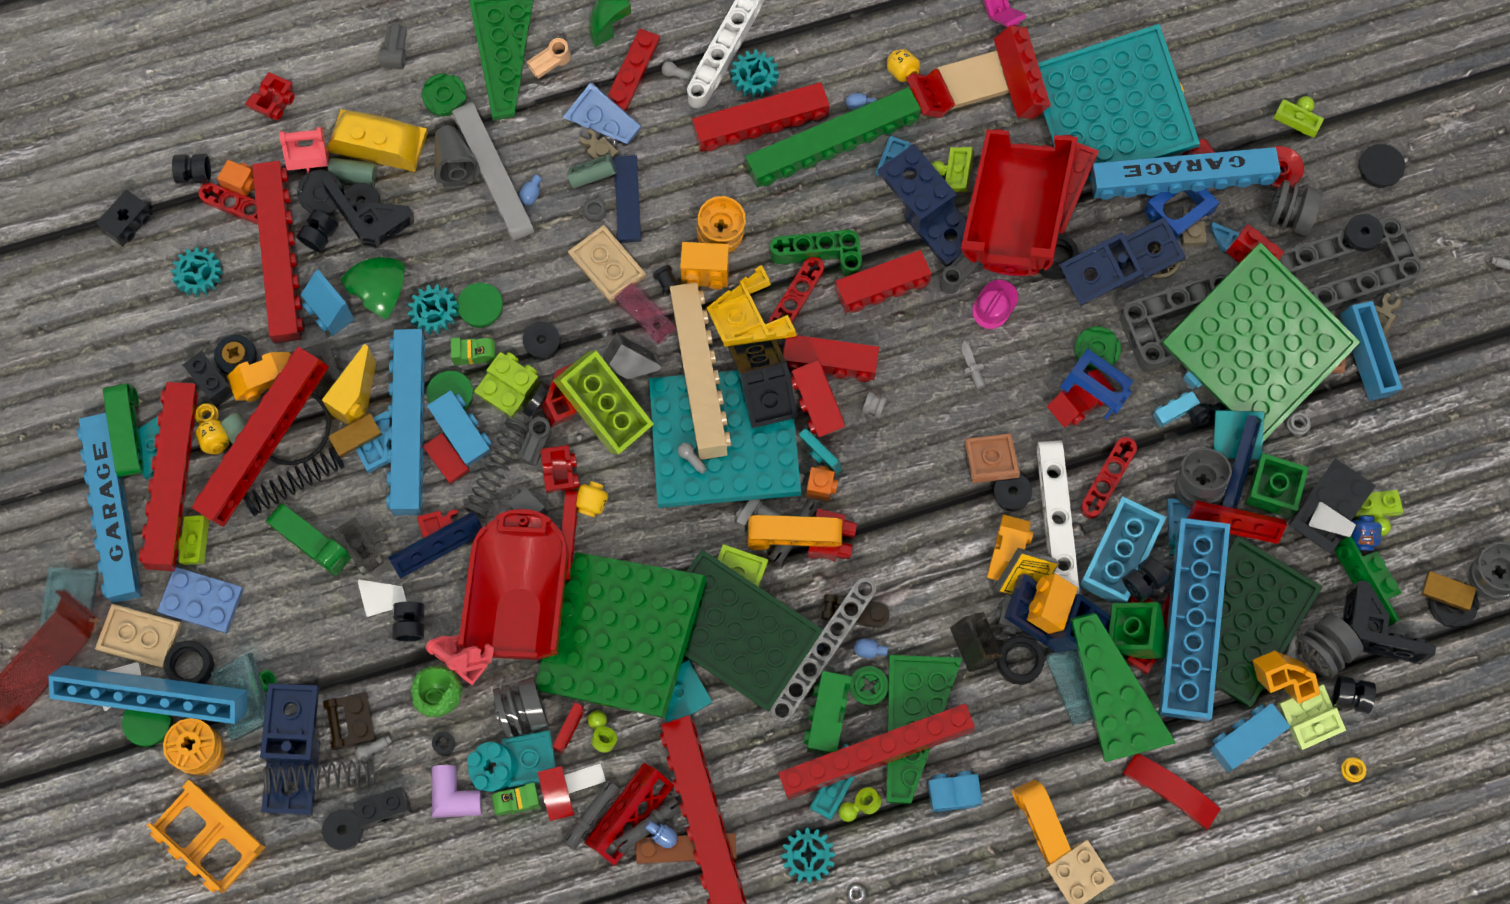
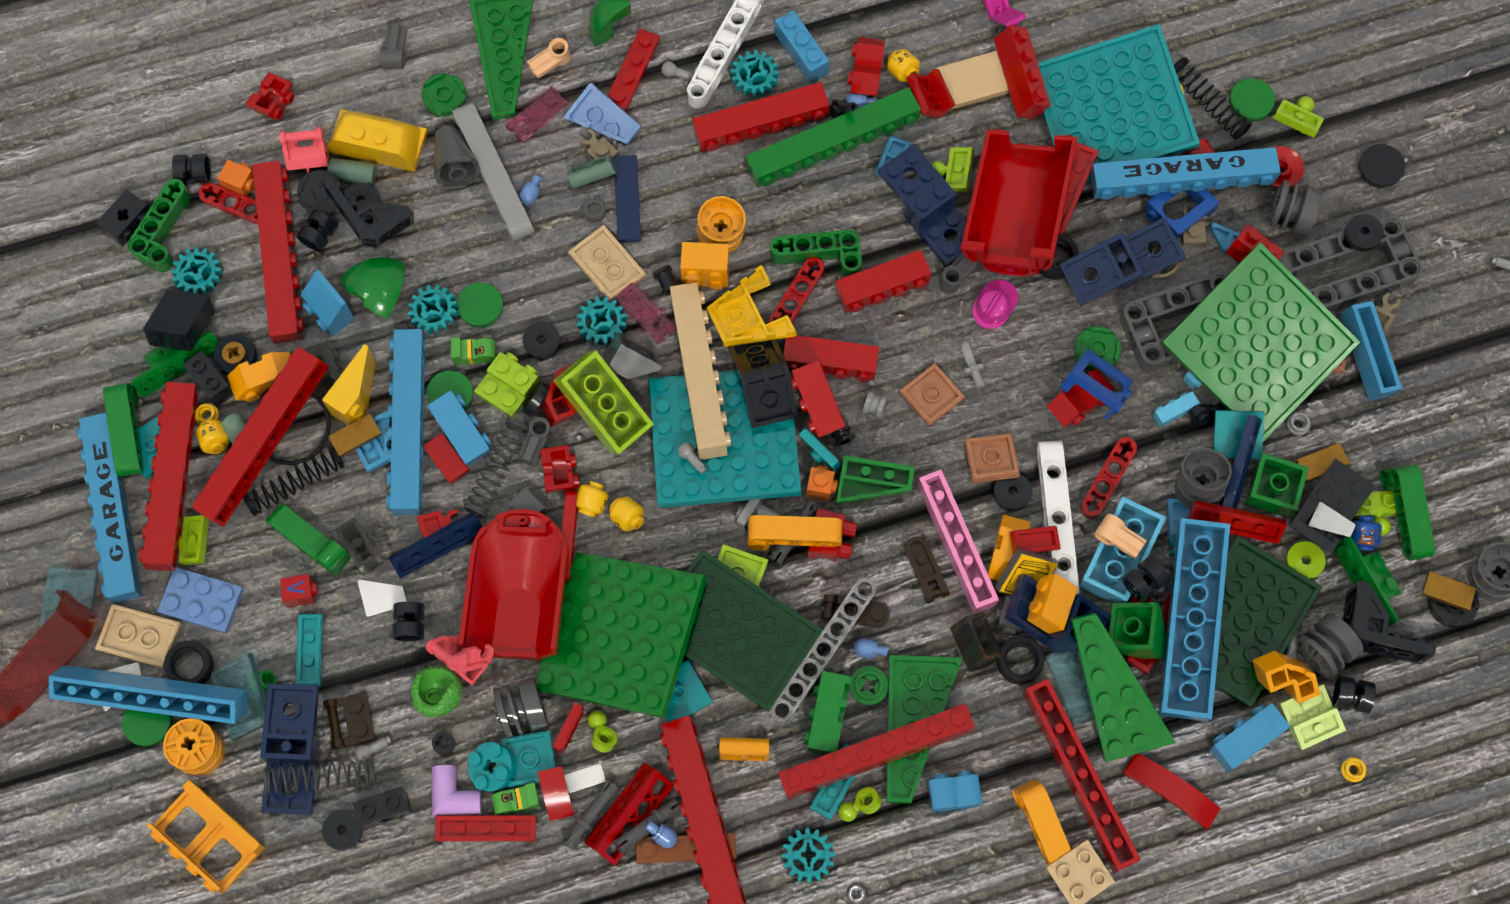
(167, 364): none -> green bracket
(172, 197): none -> green beam
(179, 320): none -> black brick
(299, 590): none -> red brick
(309, 649): none -> teal tile
(486, 828): none -> red plate
(537, 114): none -> clear pink plate
(599, 312): none -> teal gear
(626, 513): none -> yellow head
(744, 749): none -> light orange brick
(801, 47): none -> dark azure brick
(840, 107): none -> black plate
(842, 436): none -> black bush
(867, 66): none -> red brick
(872, 479): none -> green wedge
(925, 569): none -> dark brown plate
(931, 394): none -> nougat tile
(957, 542): none -> bright pink brick
(1036, 539): none -> red tile
(1081, 776): none -> red brick
(1113, 532): none -> light nougat piece
(1241, 130): none -> black piece
(1253, 99): none -> green tile
(1312, 553): none -> lime piece
(1321, 460): none -> pearl gold tile
(1411, 510): none -> green beam

